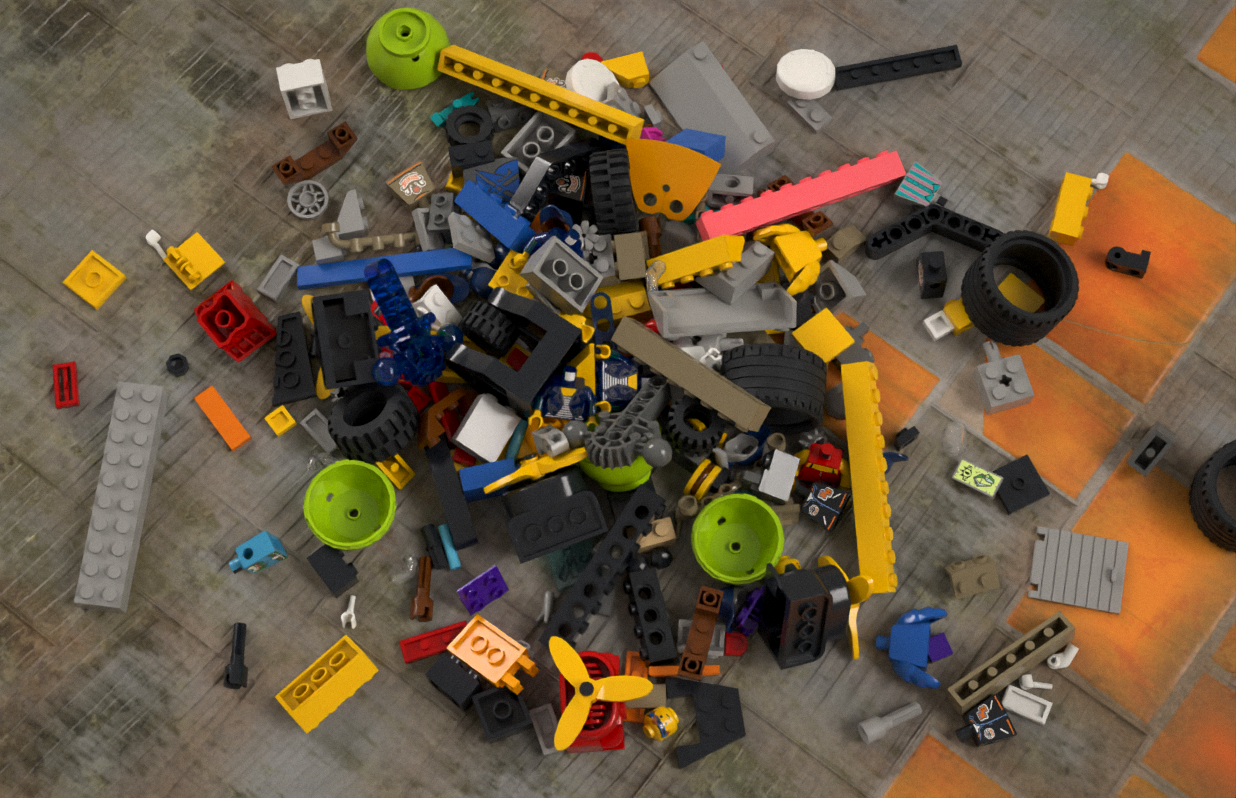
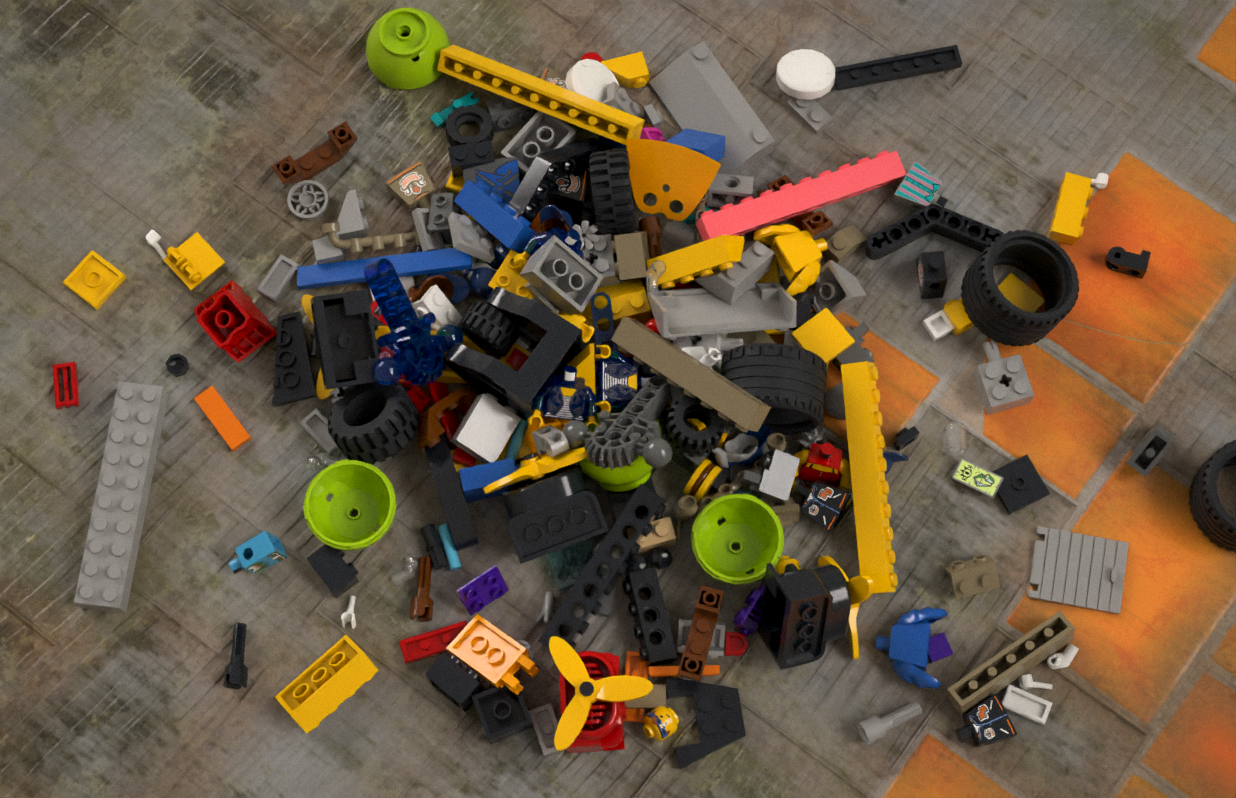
(280, 421): yellow plate -> none
(304, 88): white brick -> none
(396, 471): yellow slope -> none
(732, 601): dark blue hair -> none

